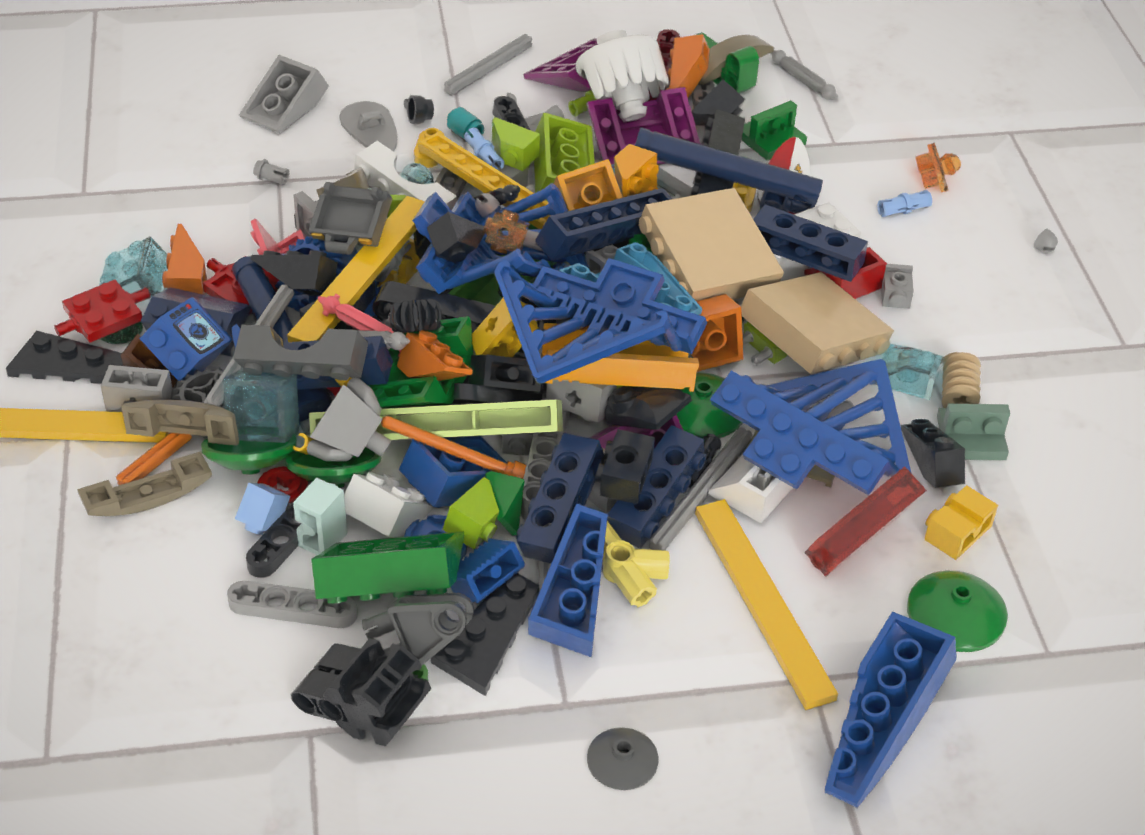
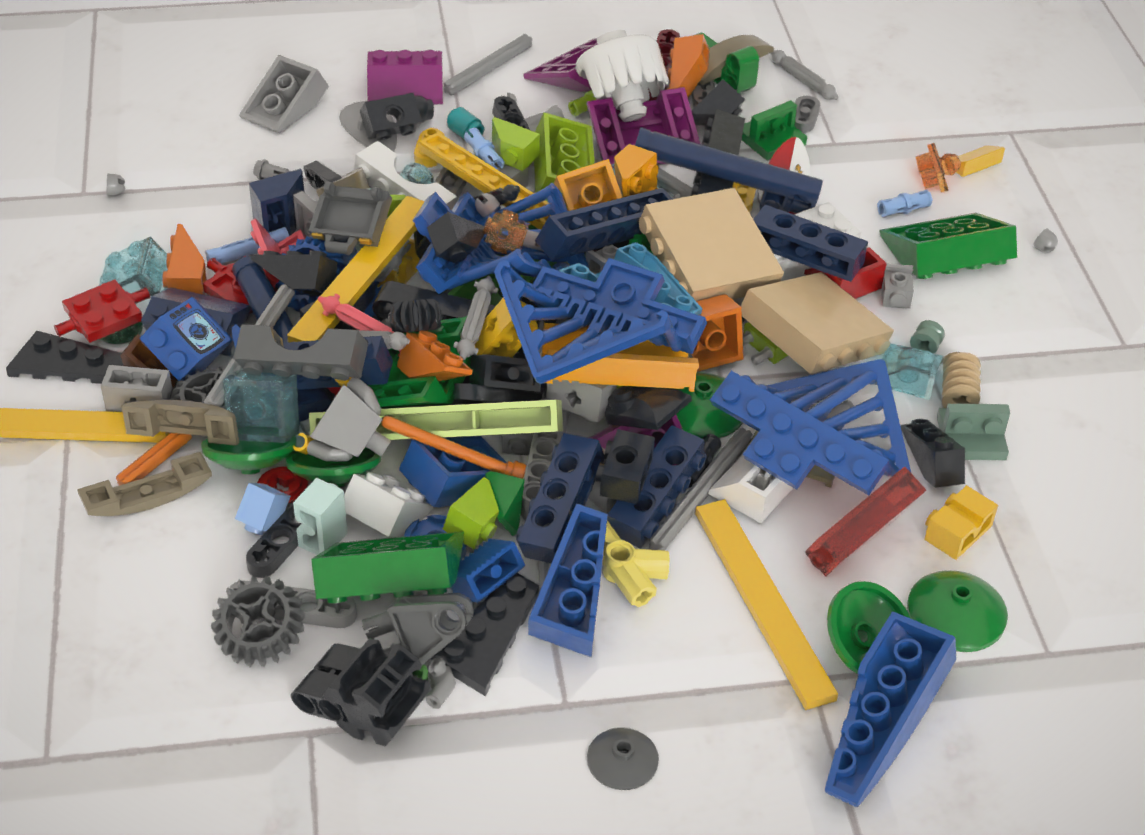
(115, 184): none -> light grey hinge
(242, 248): none -> light blue pin
(267, 598): none -> dark grey gear
(274, 201): none -> dark blue slope
(318, 174): none -> black beam
(401, 107): none -> black brick
(405, 73): none -> magenta slope
(442, 681): none -> light grey arm
(475, 318): none -> light grey wheel
(807, 113): none -> flat silver plate
(857, 618): none -> green dish
(928, 336): none -> sand green wheel
(952, 244): none -> green slope
(980, 159): none -> yellow slope

